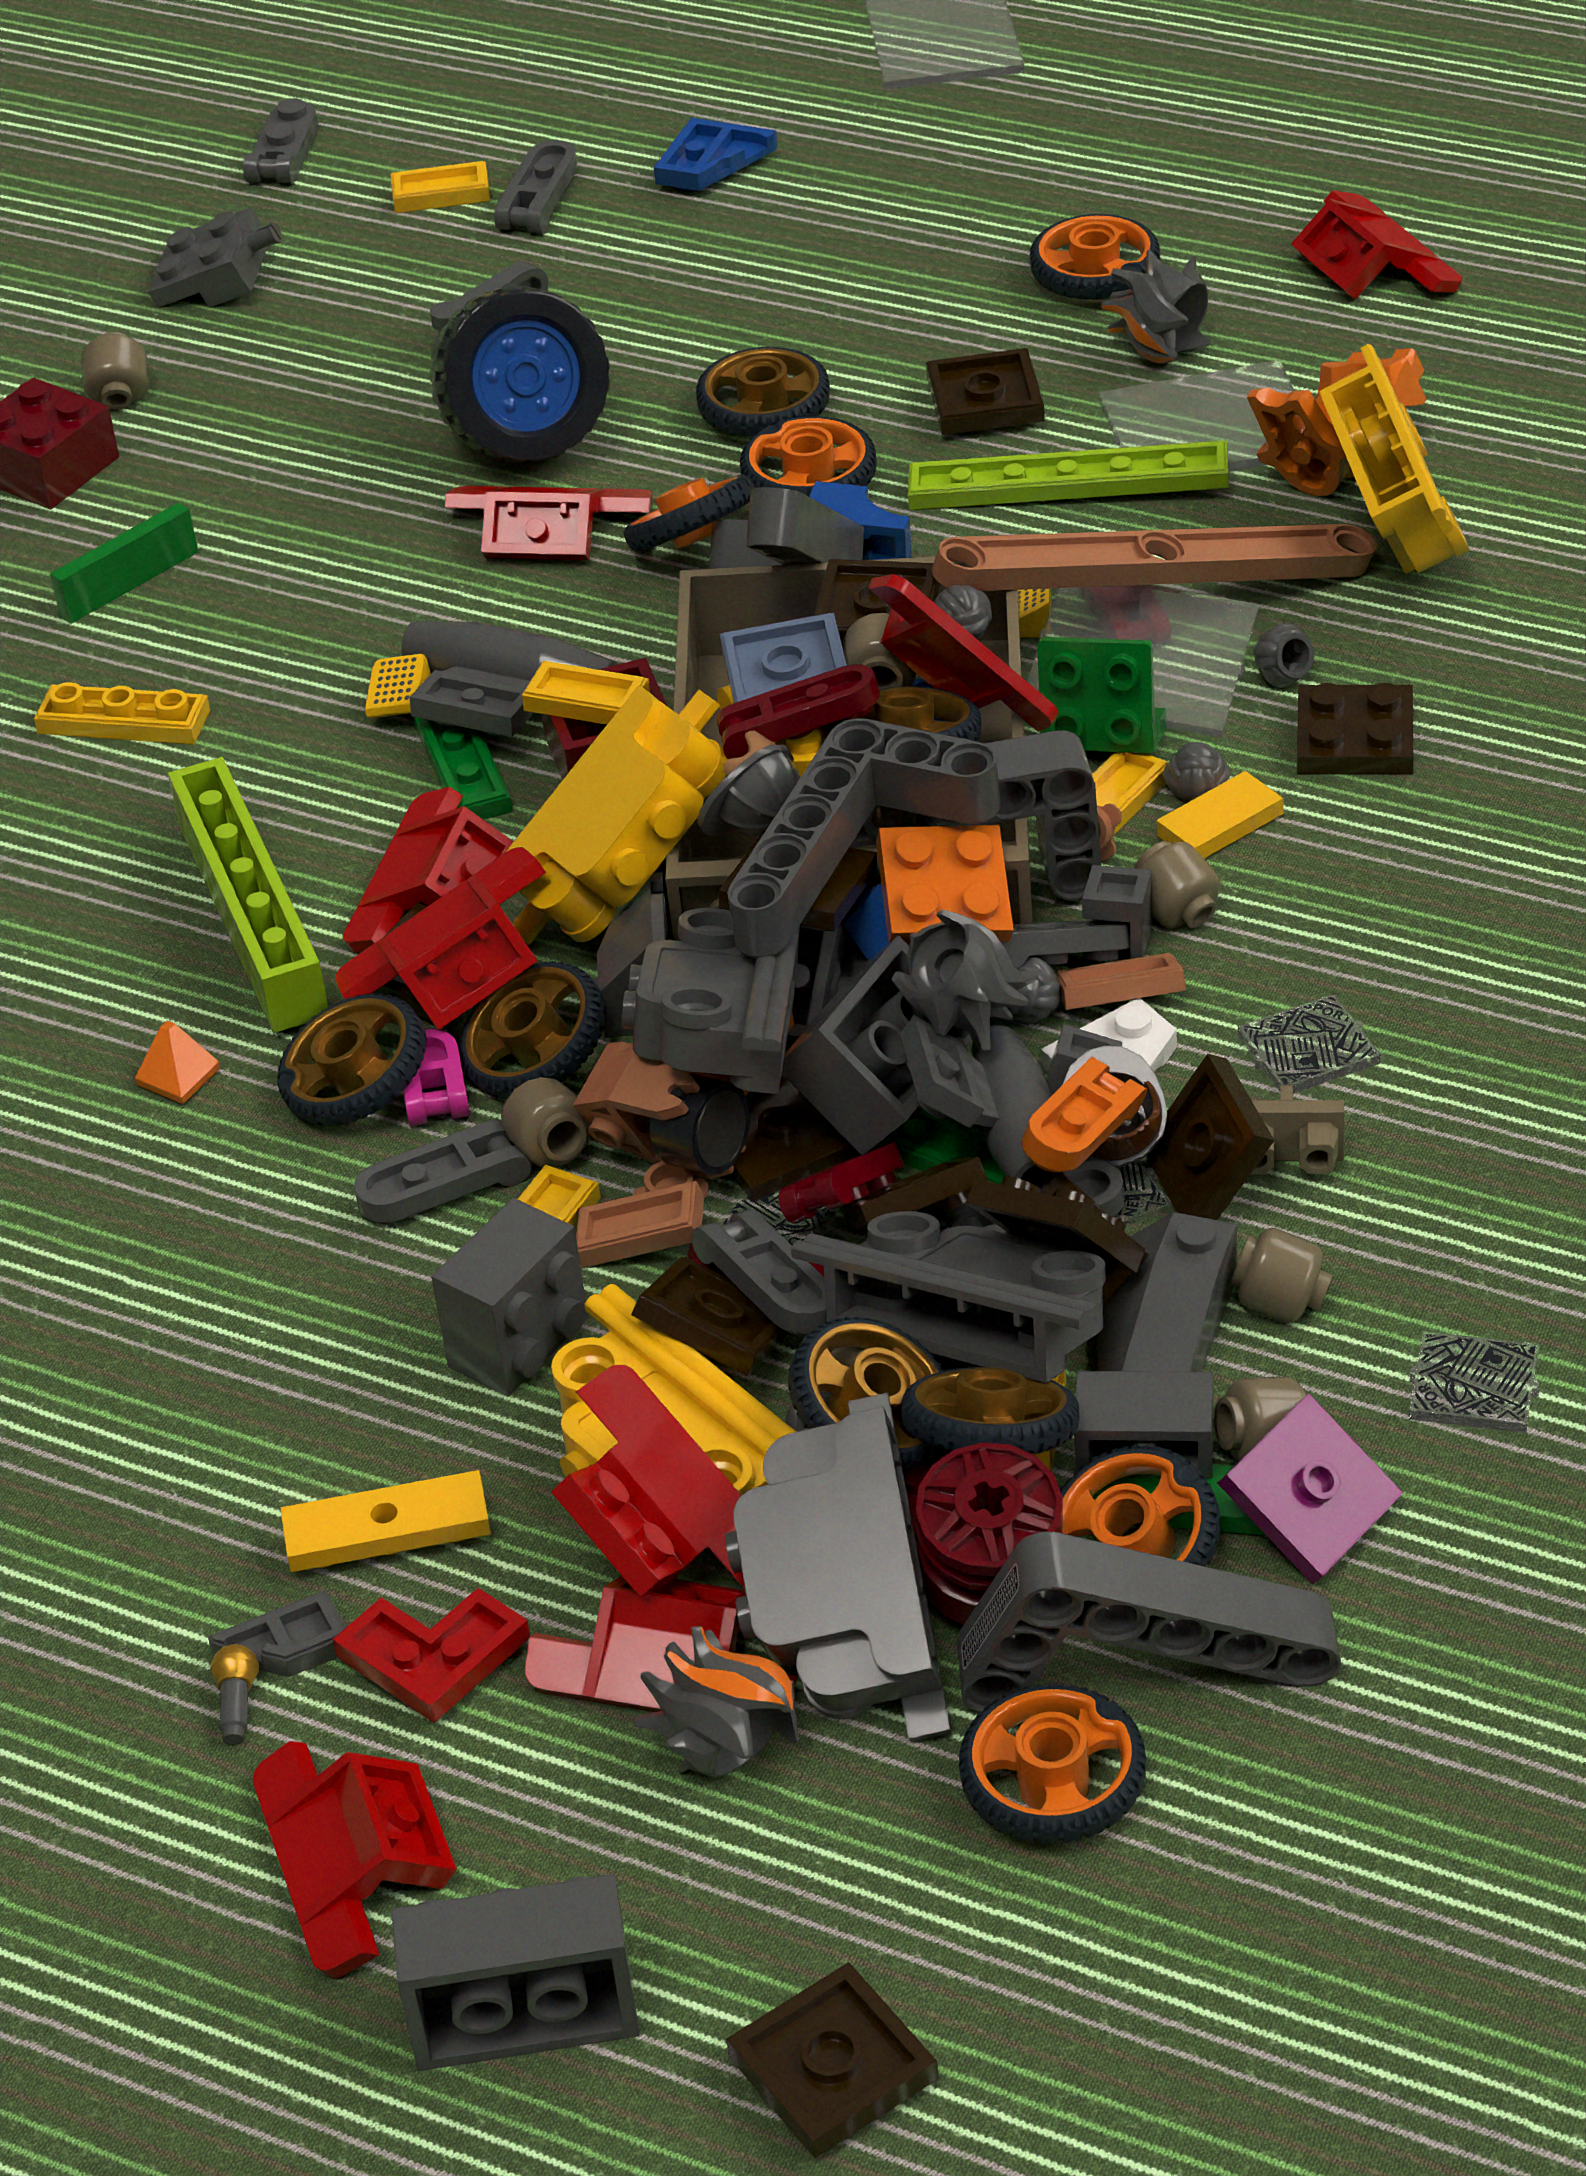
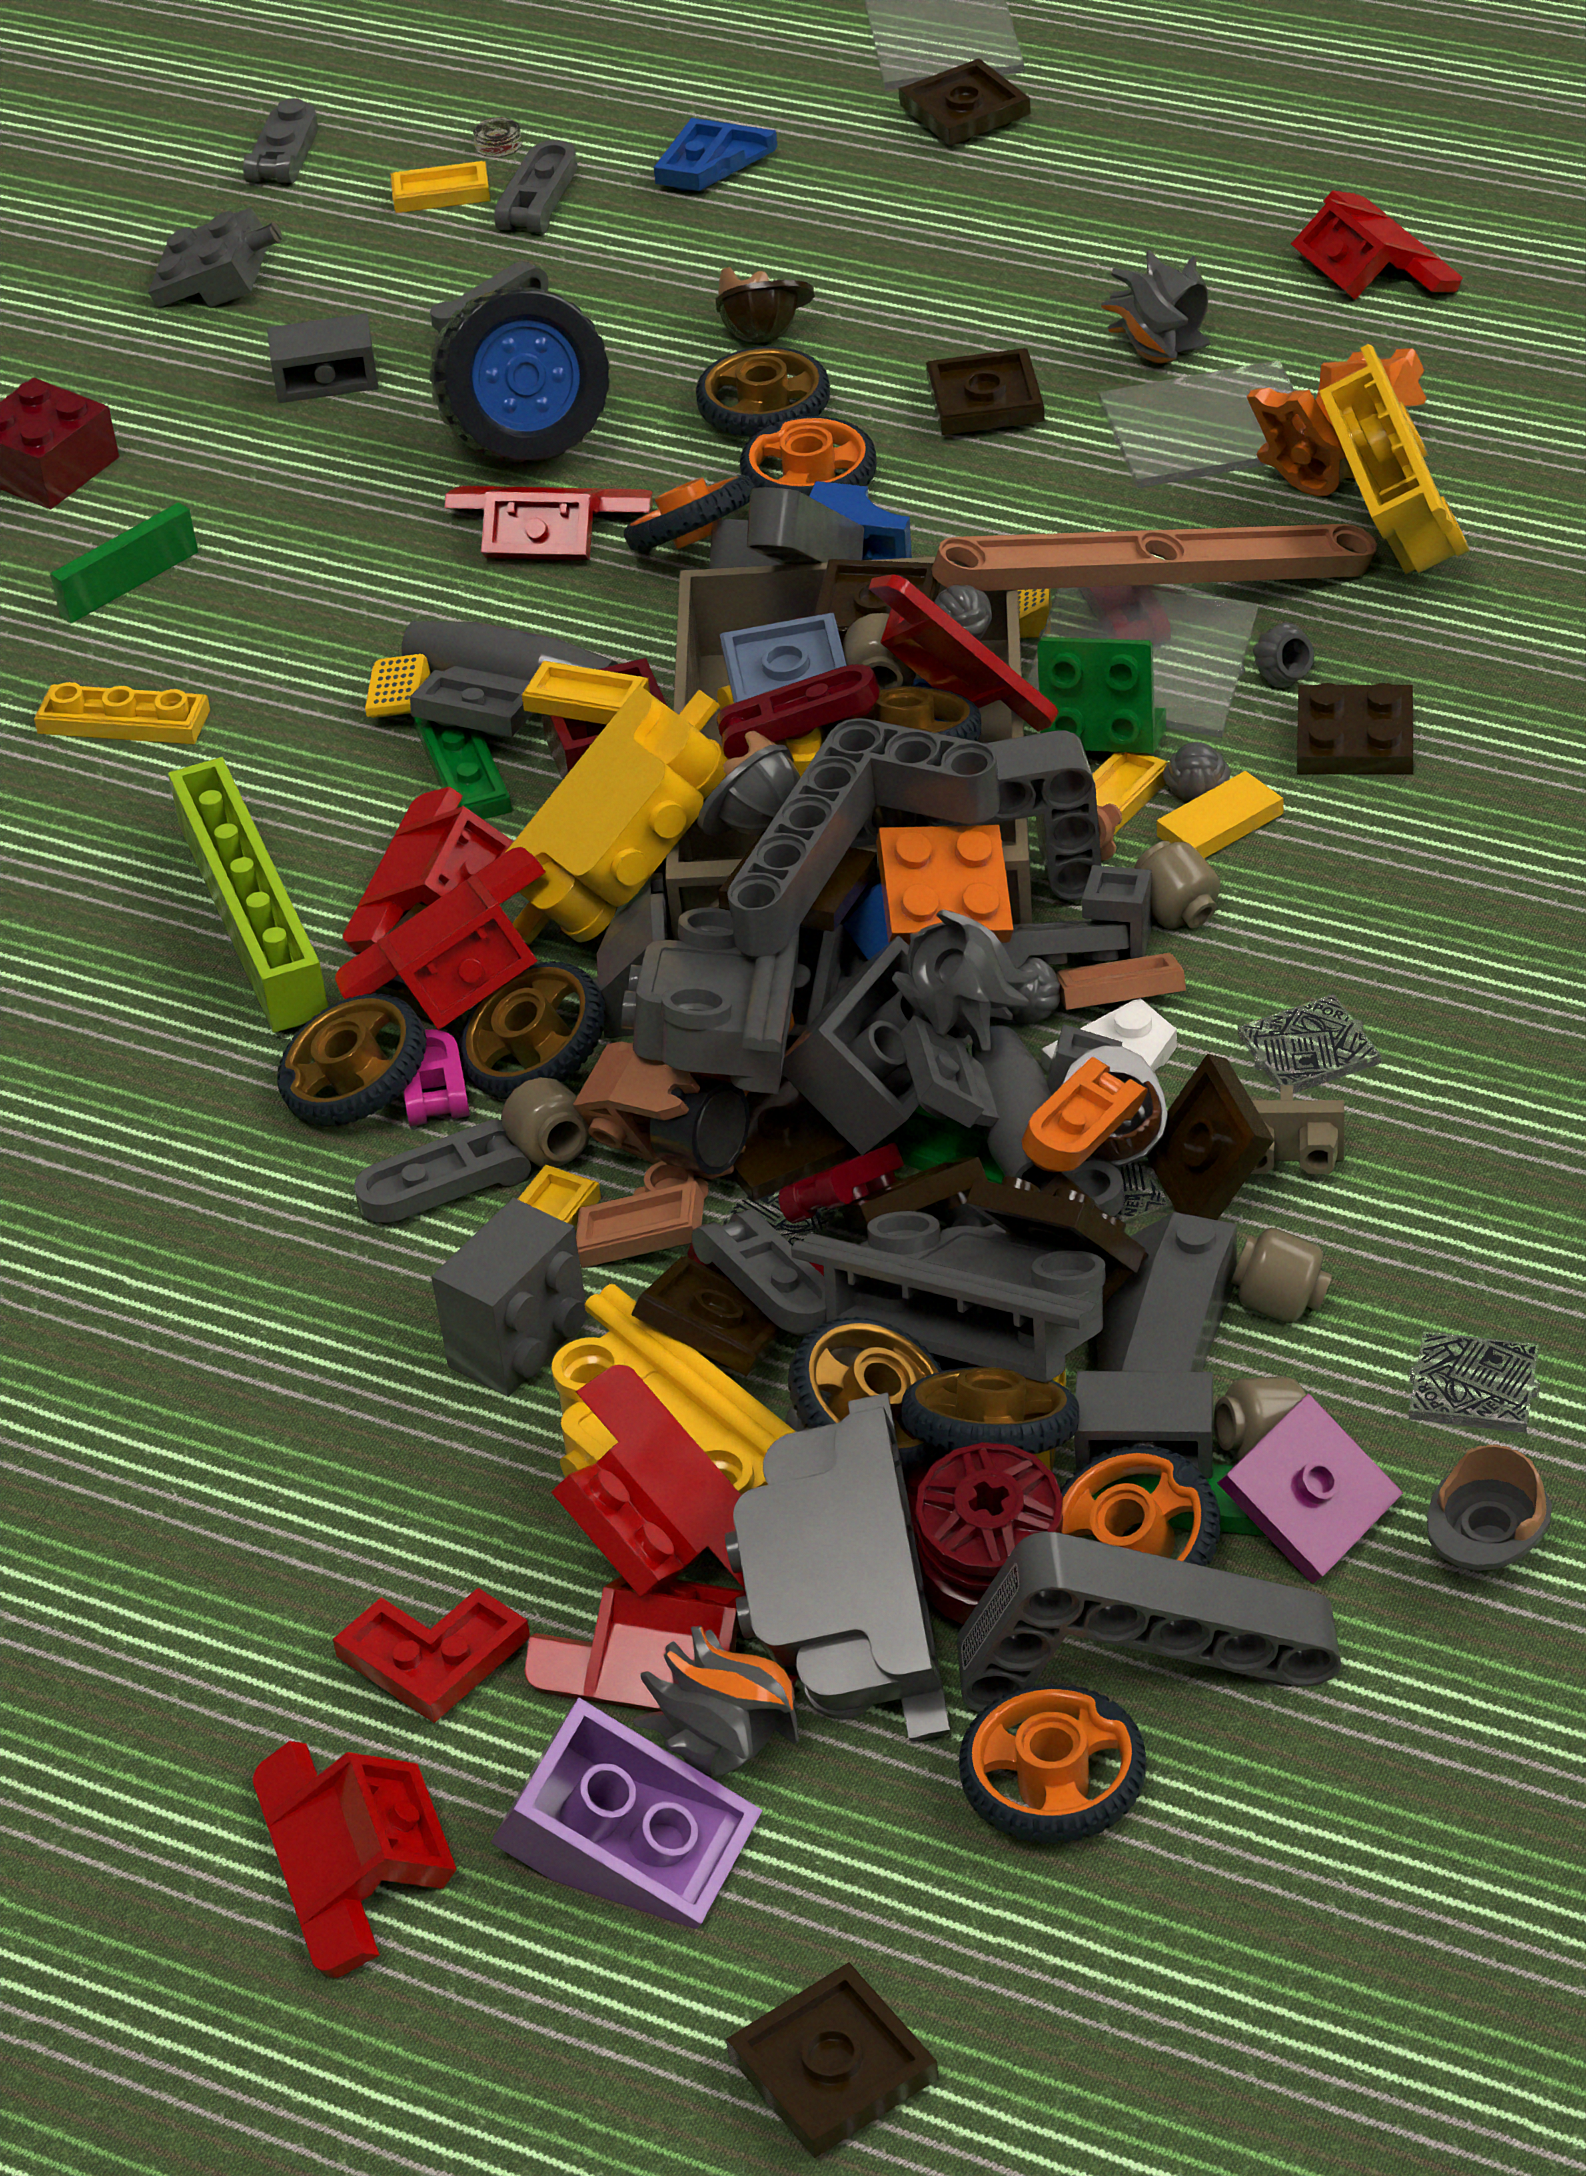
(114, 370): dark tan head -> none
(175, 1064): orange slope -> none
(234, 1672): piece -> none
(288, 1637): dark grey tile -> none
(322, 358): none -> dark grey brick
(385, 1521): yellow tile -> none
(497, 137): none -> clear smoke tile
(514, 1972): dark grey brick -> none
(626, 1820): none -> medium lavender slope
(758, 307): none -> dark brown piece
(964, 101): none -> dark brown plate
(1068, 475): lime tile -> none
(1091, 255): orange wheel -> none
(1488, 1509): none -> dark grey piece

